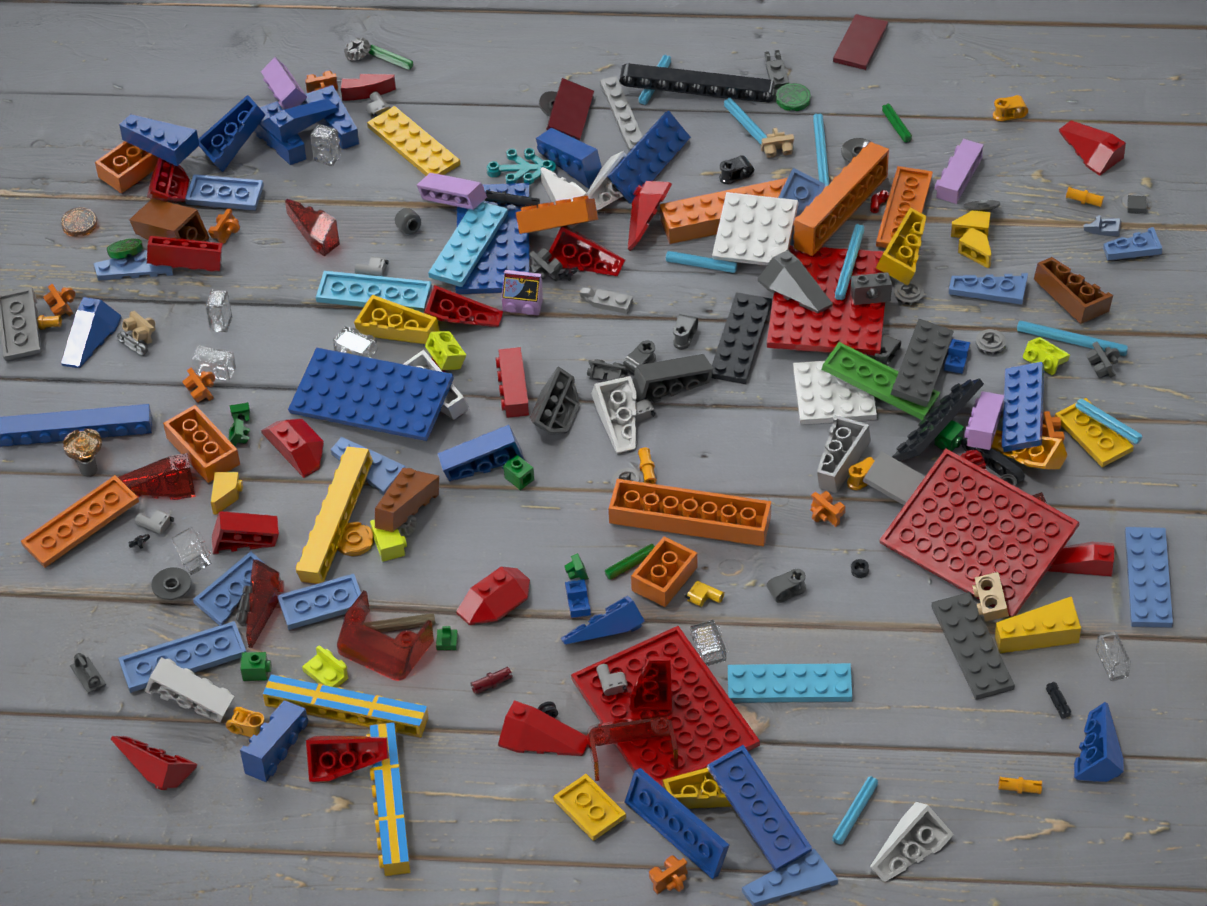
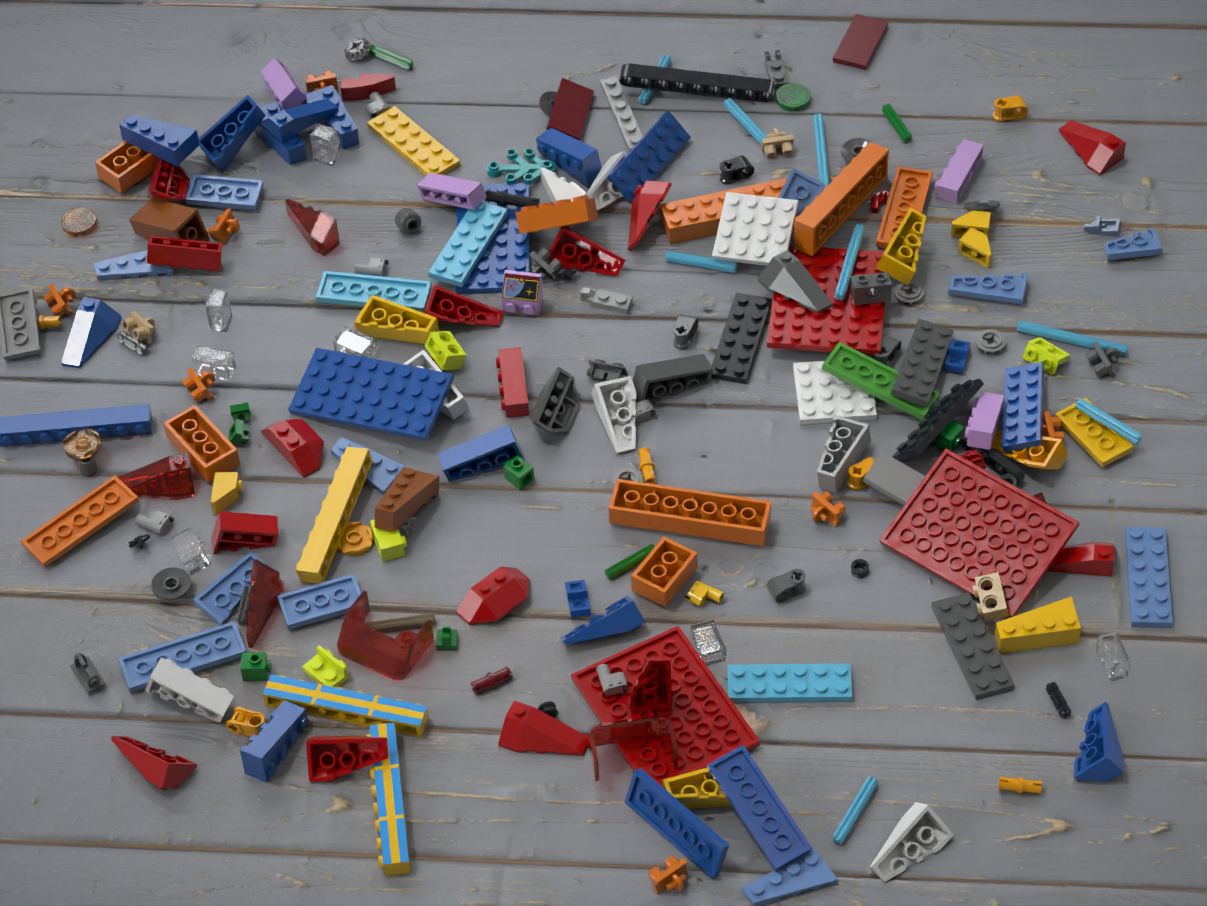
(123, 247): green tile -> none
(576, 568): green tile -> none
(589, 807): yellow plate -> none
(640, 355): dark grey piece -> none
(1072, 291): dark orange wedge -> none
(1084, 197): light orange pin -> none
(1136, 204): dark grey tile -> none

